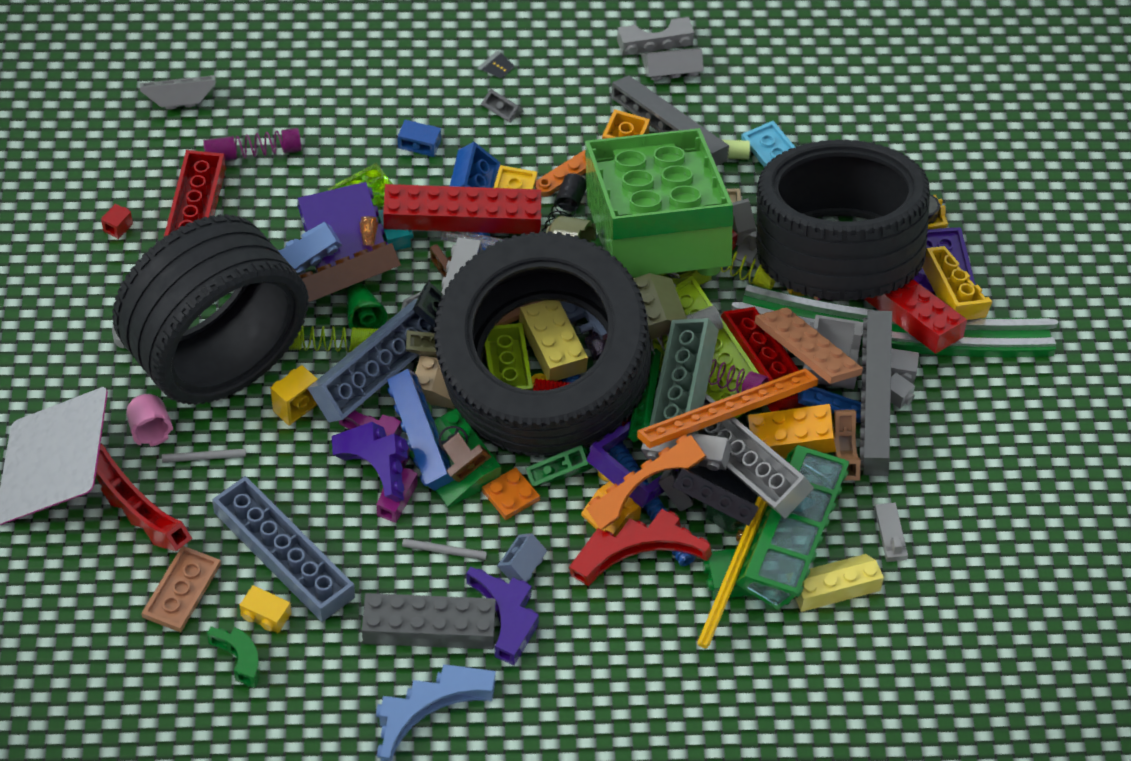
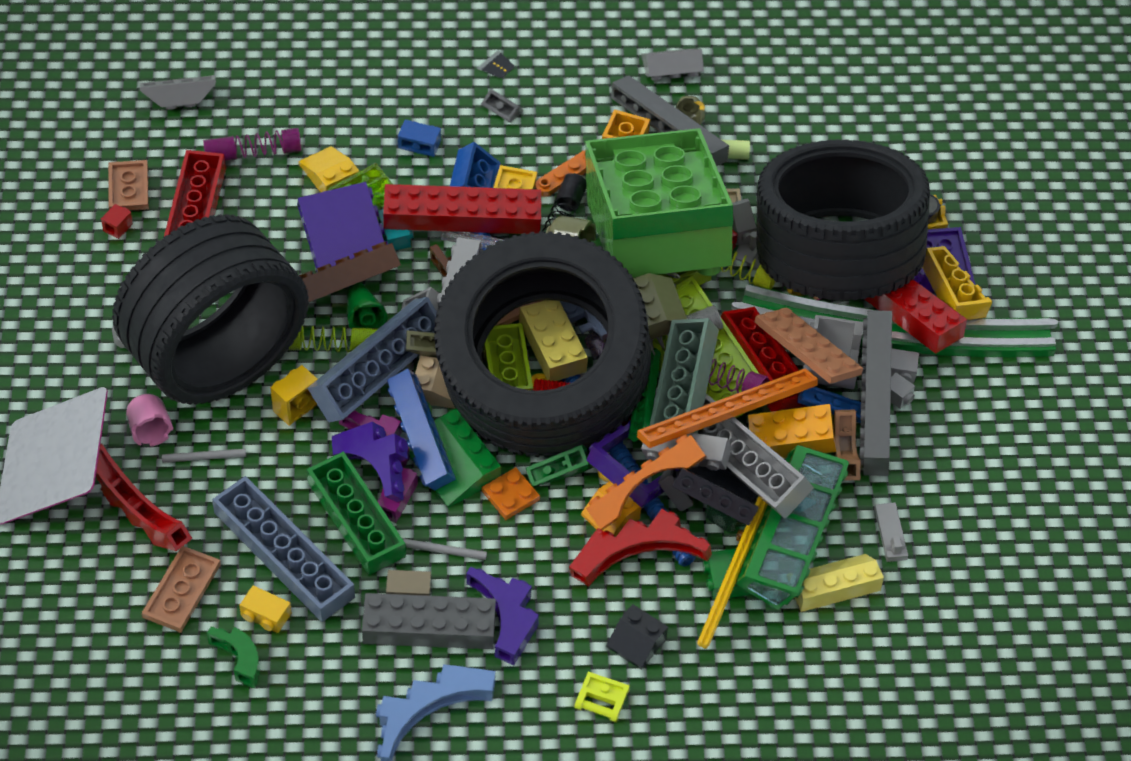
(129, 184): none -> nougat plate
(311, 248): medium blue wedge -> none
(328, 168): none -> yellow slope
(356, 513): none -> green brick
(368, 229): clear orange cone -> none
(408, 582): none -> dark tan brick
(427, 303): black plate -> none
(464, 458): reddish brown piece -> none
(522, 557): sand blue brick -> none
(603, 690): none -> neon yellow plate
(634, 40): light grey arch -> none
(637, 636): none -> black slope
(692, 108): none -> olive hair
(767, 142): medium azure plate -> none

